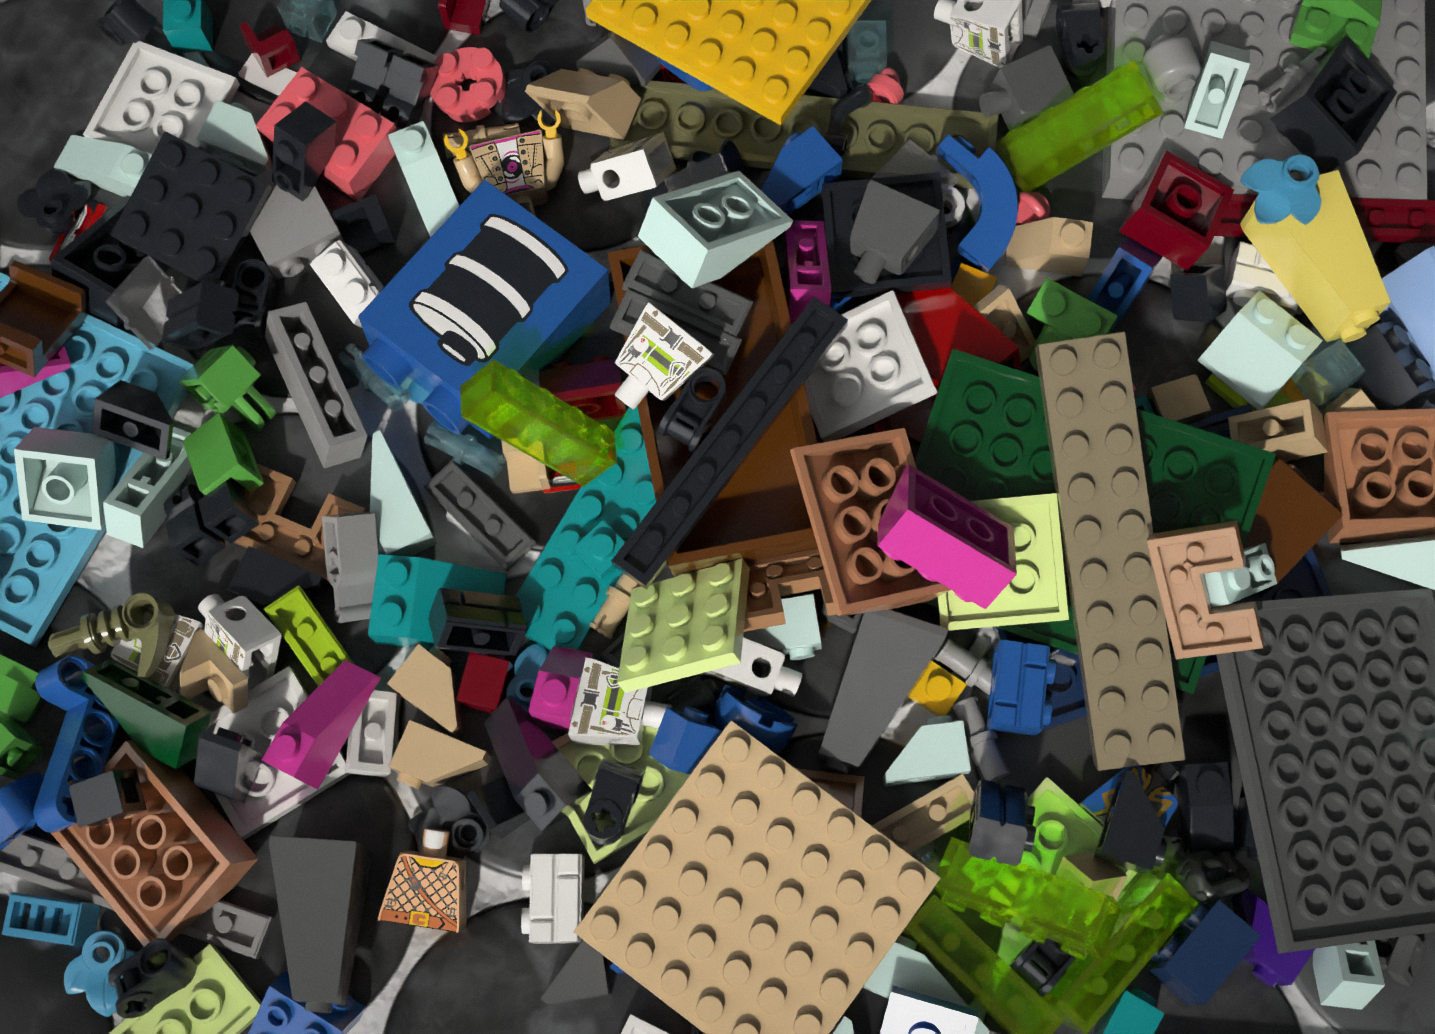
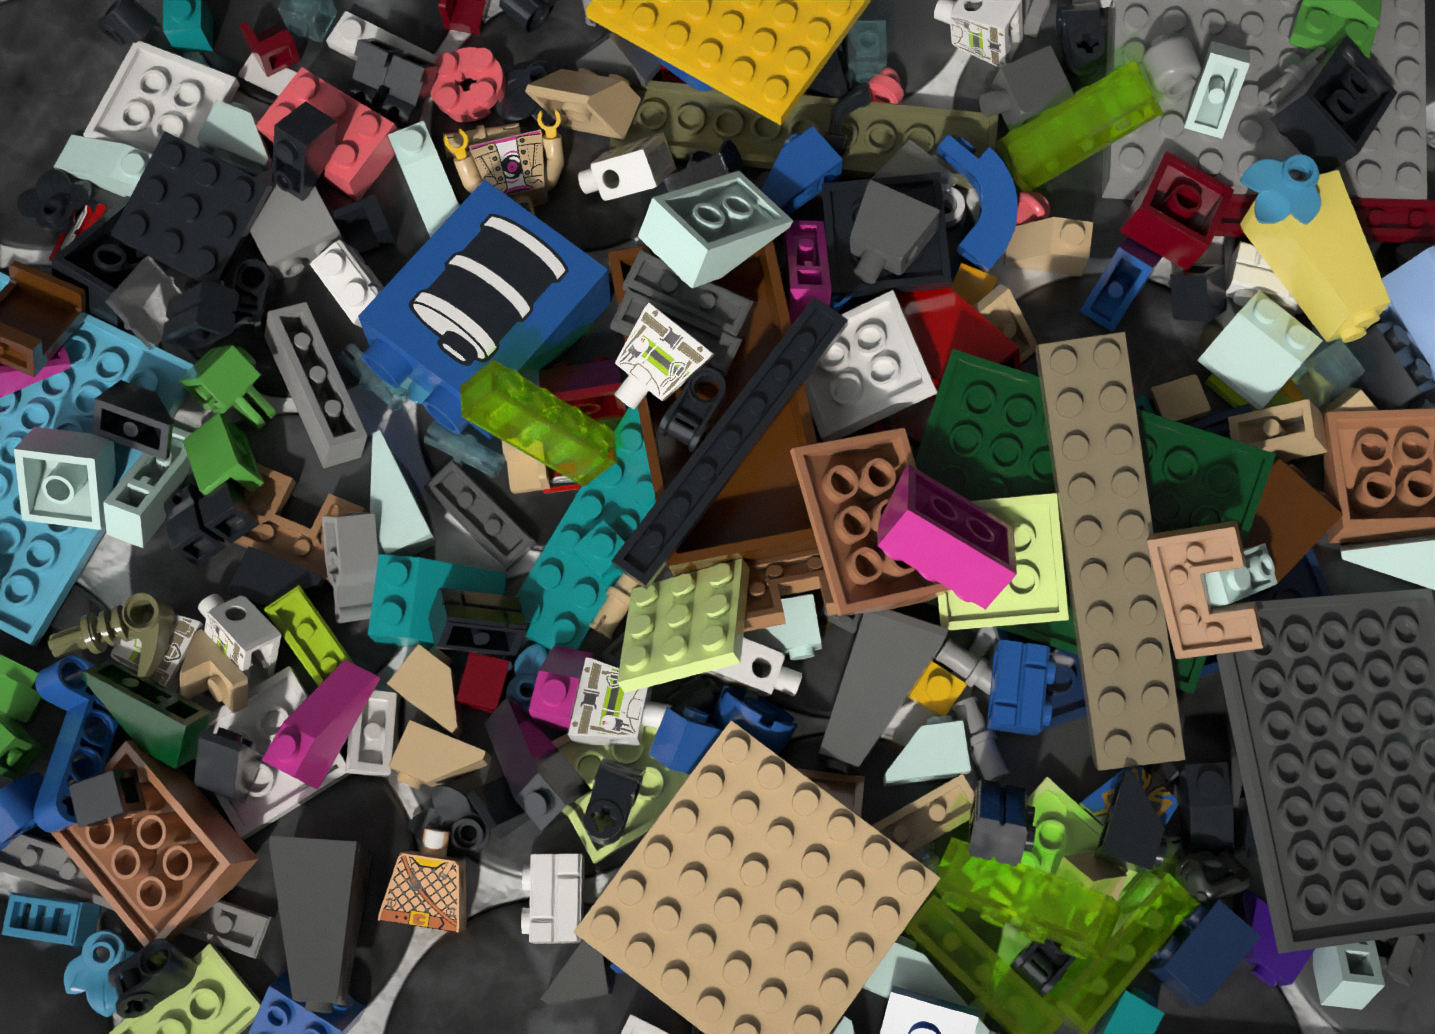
(1066, 316): bright green brick -> none

